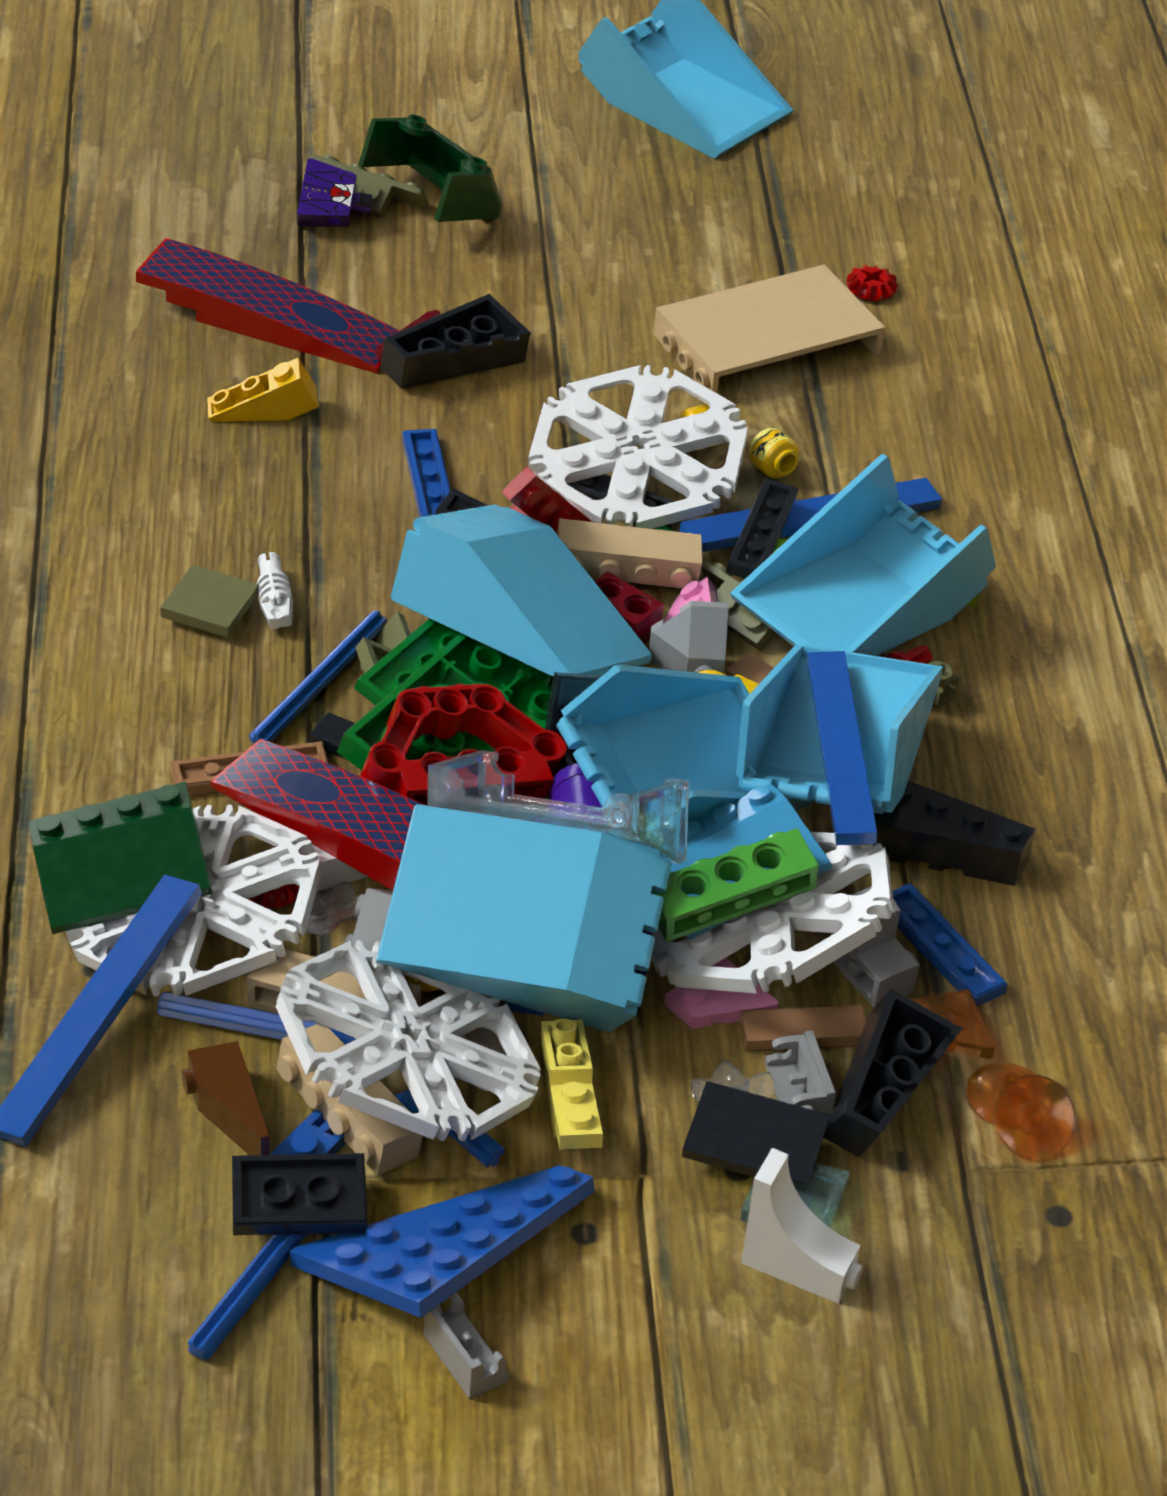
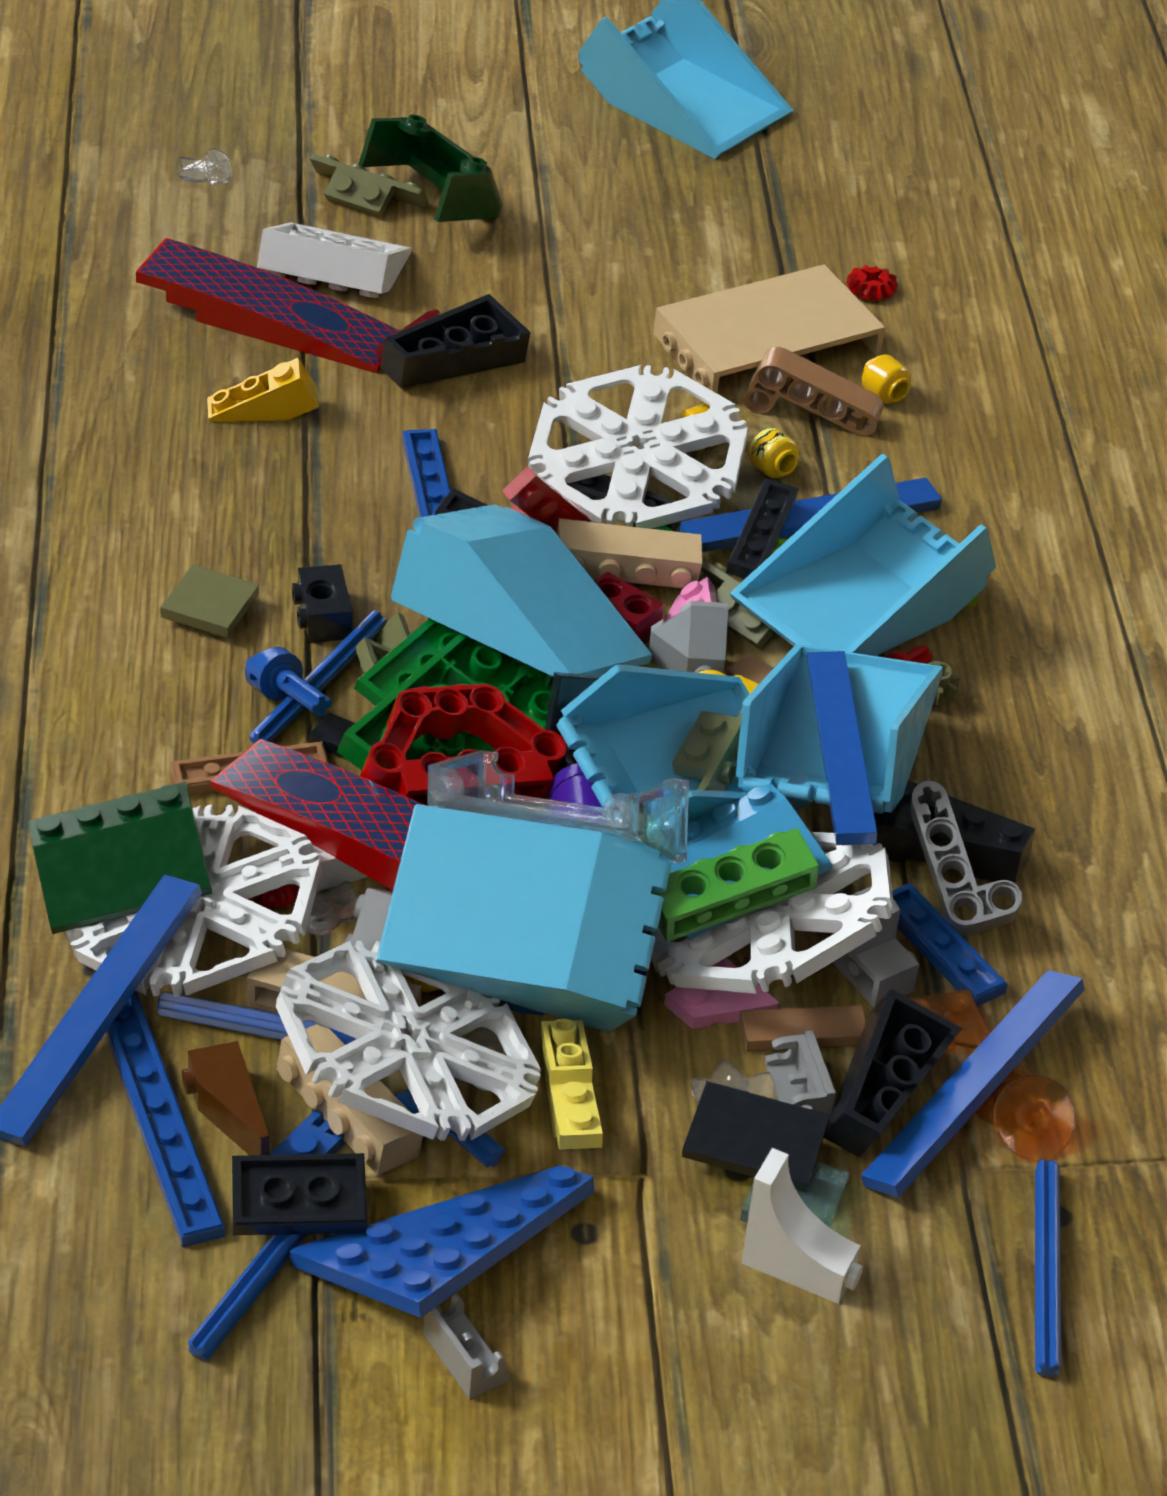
(163, 1127): none -> blue tile
(213, 169): none -> clear plate
(274, 592): white hinge -> none
(281, 675): none -> blue piece
(323, 603): none -> black brick
(329, 196): dark purple torso -> none
(331, 258): none -> white slope
(710, 751): none -> olive bracket
(814, 389): none -> medium nougat beam
(886, 378): none -> yellow head
(955, 857): none -> light grey beam
(972, 1084): none -> blue tile
(1047, 1269): none -> blue axle

